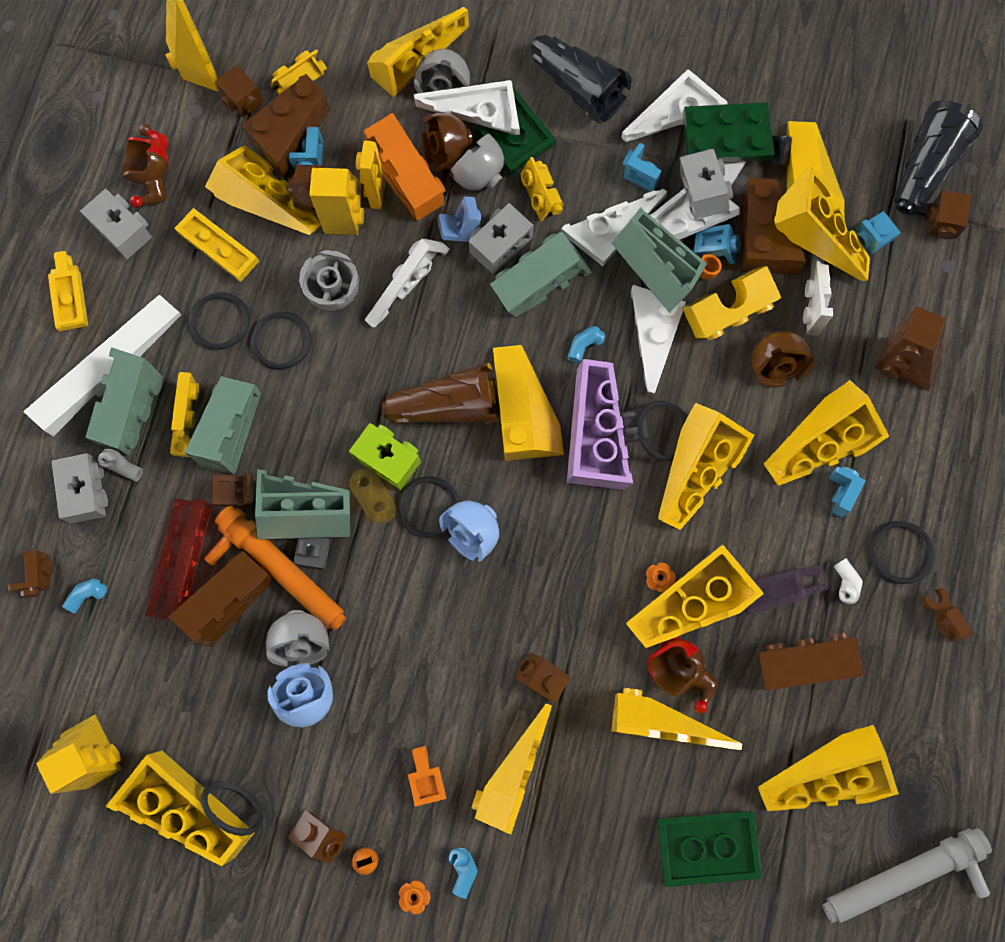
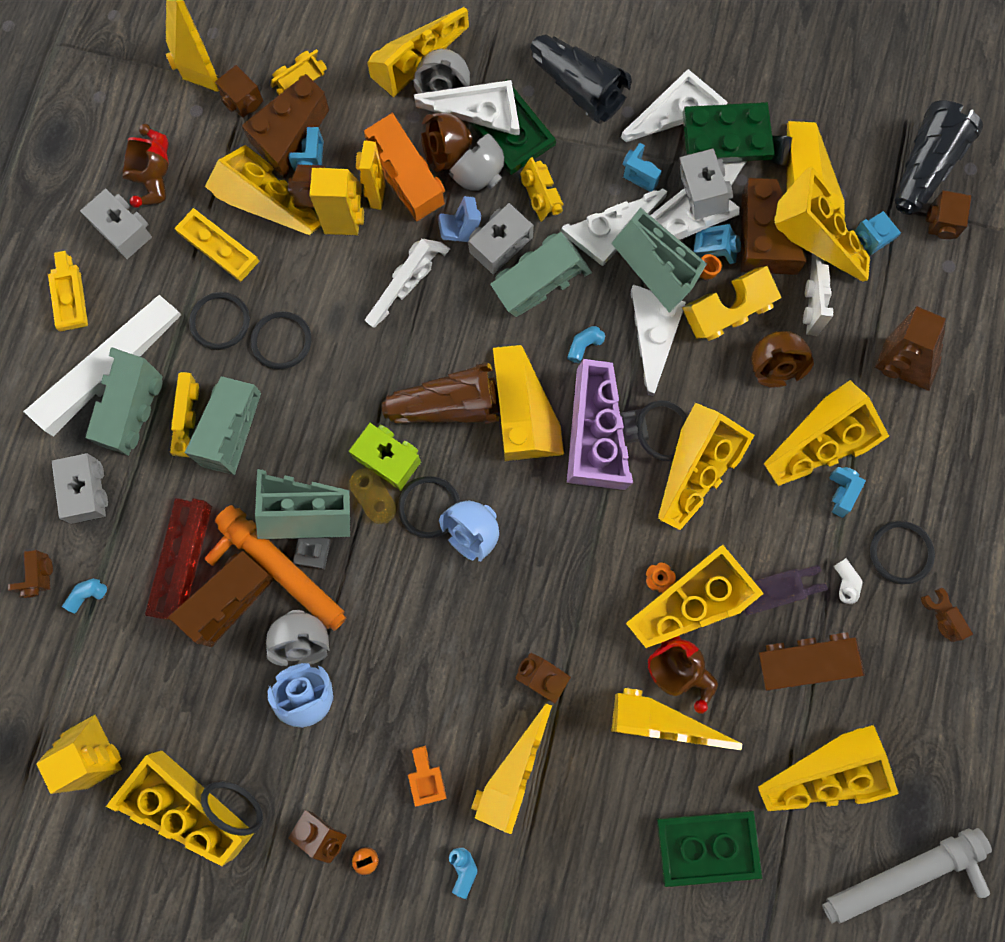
(117, 463): light grey arm -> none
(233, 490): reddish brown bracket -> none
(329, 280): light grey cylinder -> none
(420, 891): orange plate -> none

